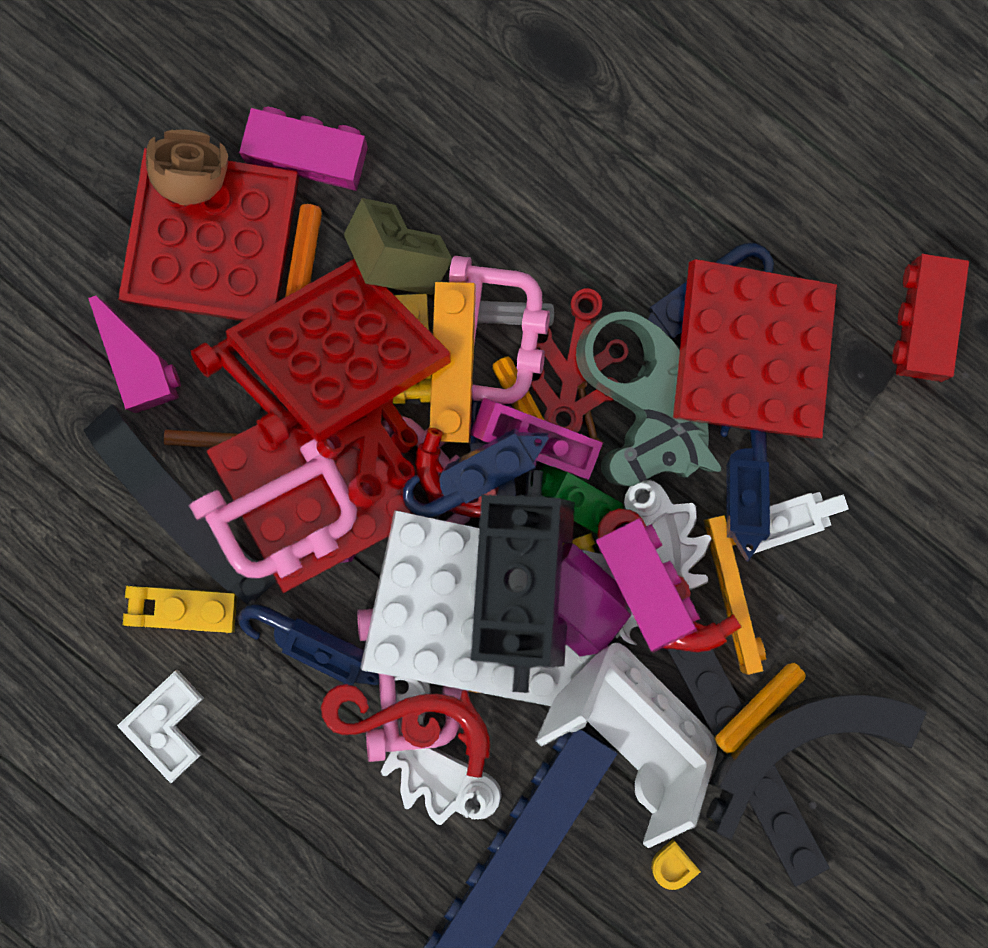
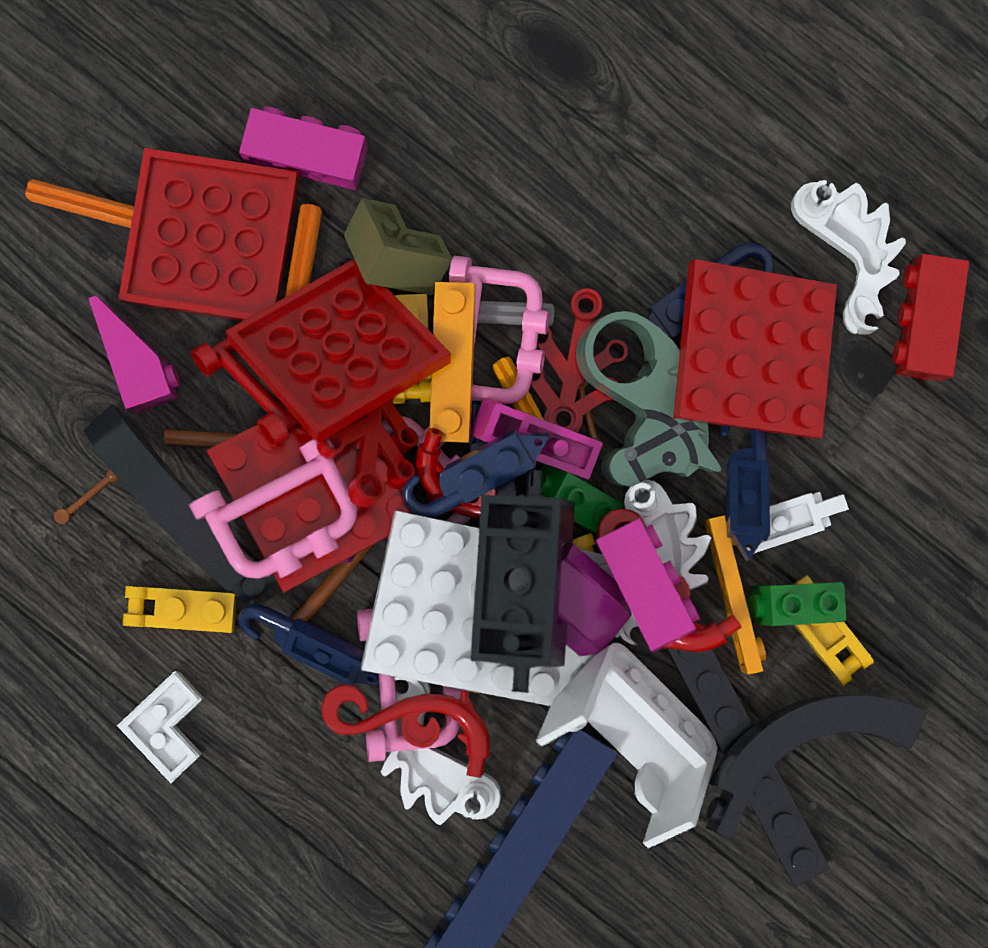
(64, 516): none -> dark orange hinge
(79, 203): none -> orange axle
(186, 166): medium nougat cylinder -> none
(328, 587): none -> dark orange bar
(673, 867): yellow tile -> none
(760, 708): light orange axle -> none
(797, 604): none -> green bracket
(830, 639): none -> yellow plate
(846, 226): none -> white animal

